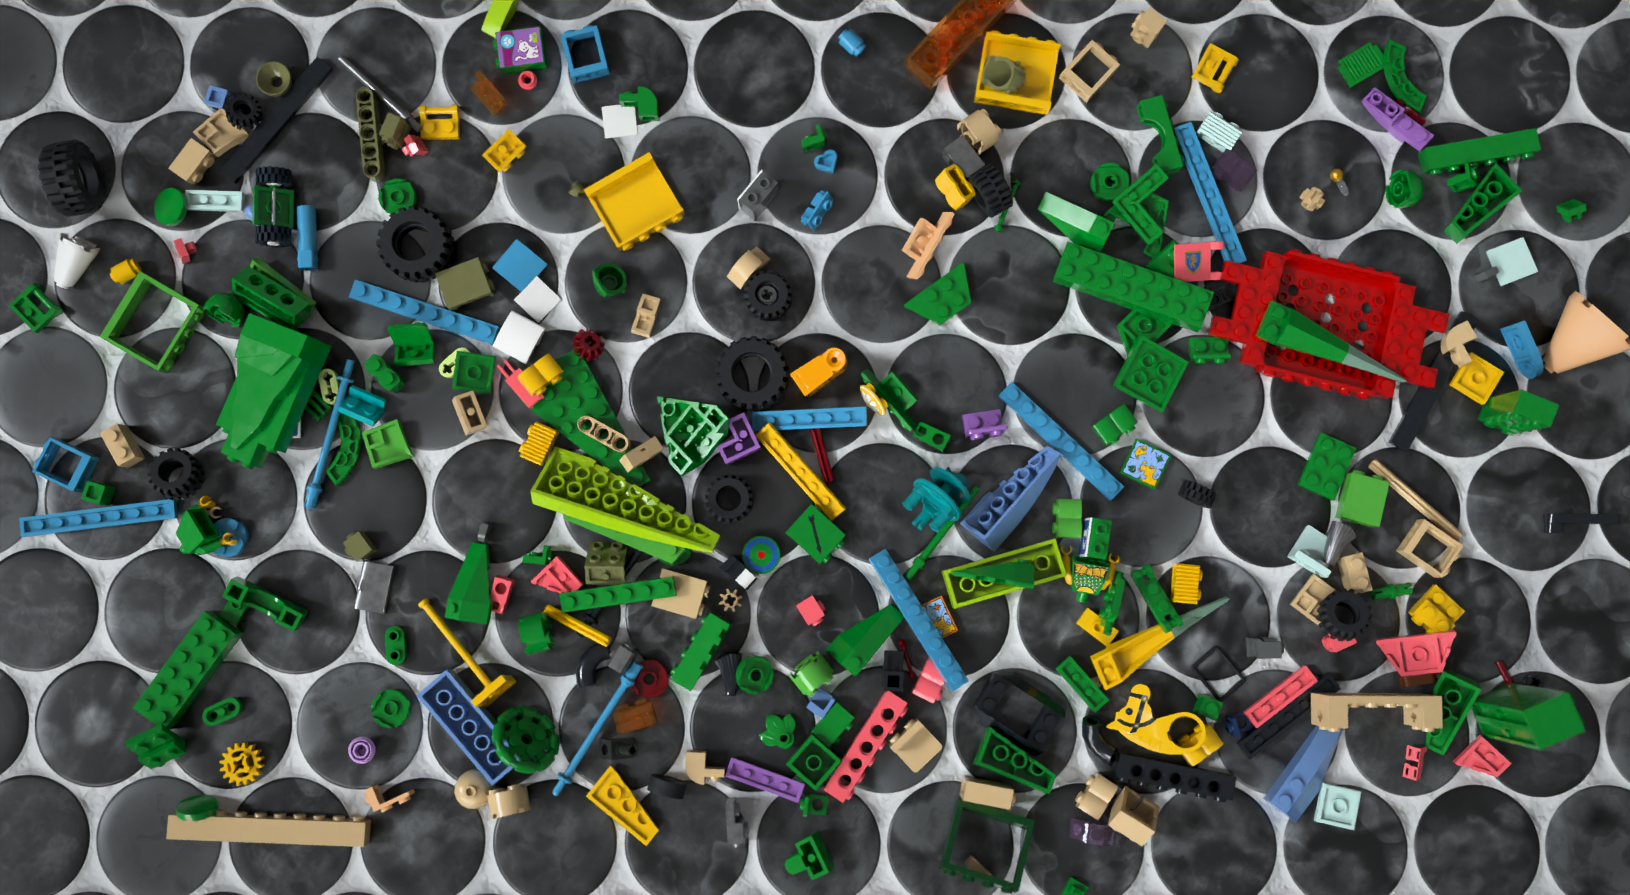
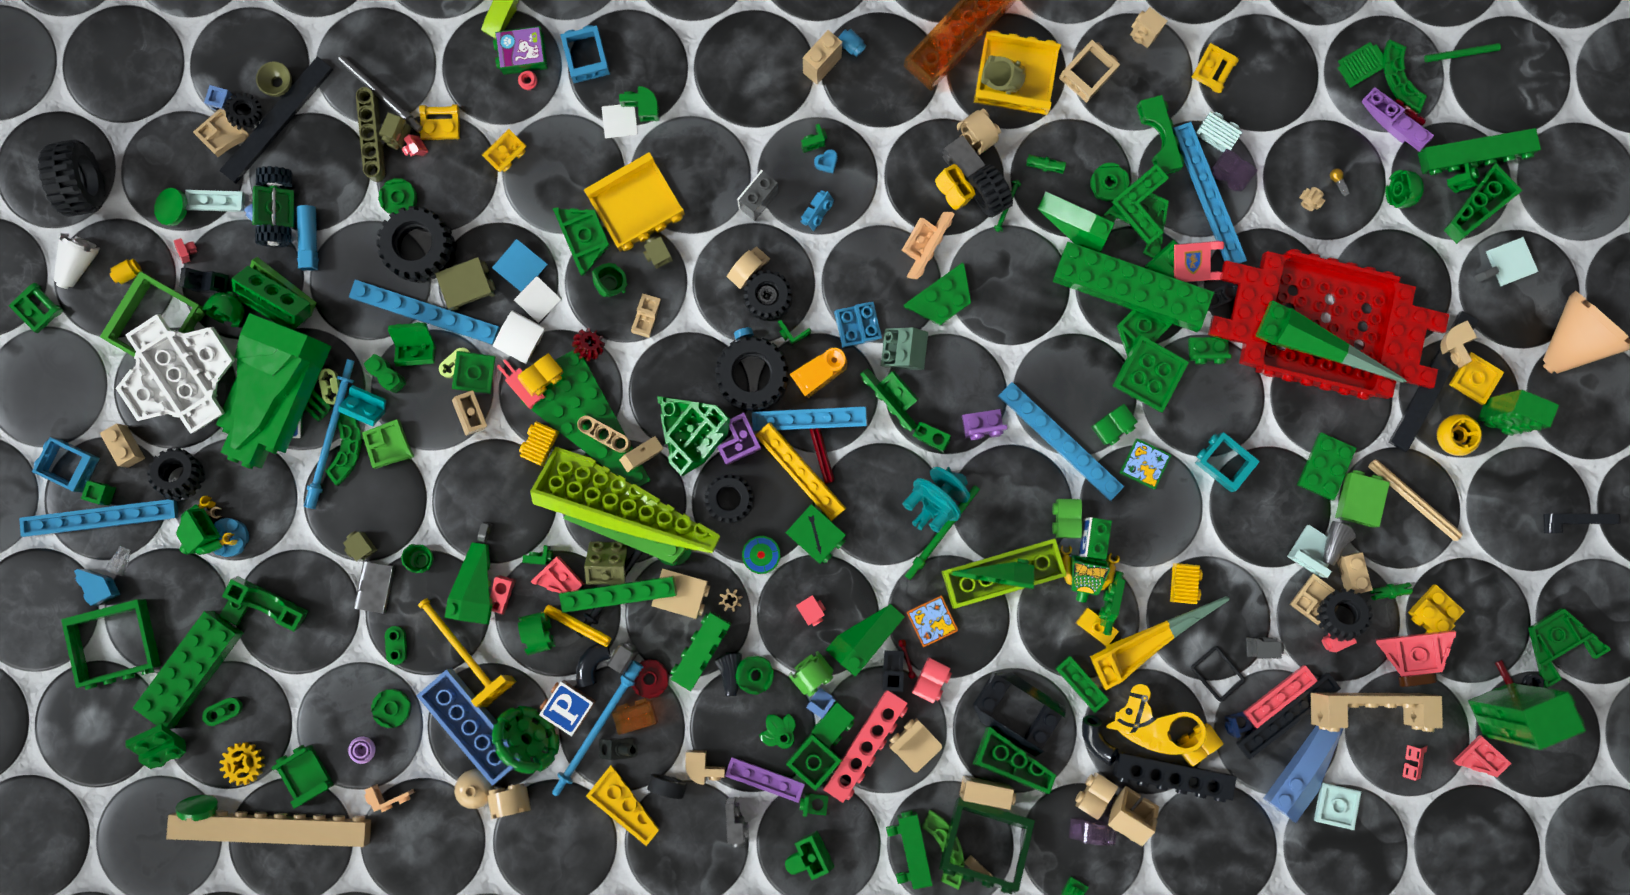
(76, 651): none -> green window
(96, 586): none -> dark azure slope
(119, 561): none -> clear cone
(175, 373): none -> white plate
(192, 162): tan brick -> none
(203, 282): none -> black brick
(303, 775): none -> green panel
(417, 558): none -> green hair
(488, 94): clear orange bracket -> none
(566, 707): none -> piece
(576, 189): olive hinge -> none
(583, 236): none -> green wing
(657, 252): none -> olive brick
(738, 572): black leg -> none
(744, 332): none -> dark azure tile
(786, 334): none -> green bracket
(822, 57): none -> tan brick
(857, 324): none -> dark azure slope
(877, 404): yellow dish -> none
(904, 348): none -> sand green slope
(914, 850): none -> green brick
(918, 620): dark azure plate -> none
(939, 829): none -> bright green tile
(1005, 507): medium blue wedge -> none
(1046, 164): none -> green pin
(1156, 598): green plate -> none
(1197, 494): black tyre -> none
(1207, 707): green brick -> none
(1233, 484): none -> teal window
(1414, 536): tan window -> none
(1457, 699): green wedge -> none
(1462, 52): none -> green bar
(1470, 433): none -> yellow wheel
(1523, 349): dark azure tile -> none
(1555, 637): none -> green wing
(1571, 208): green tile -> none

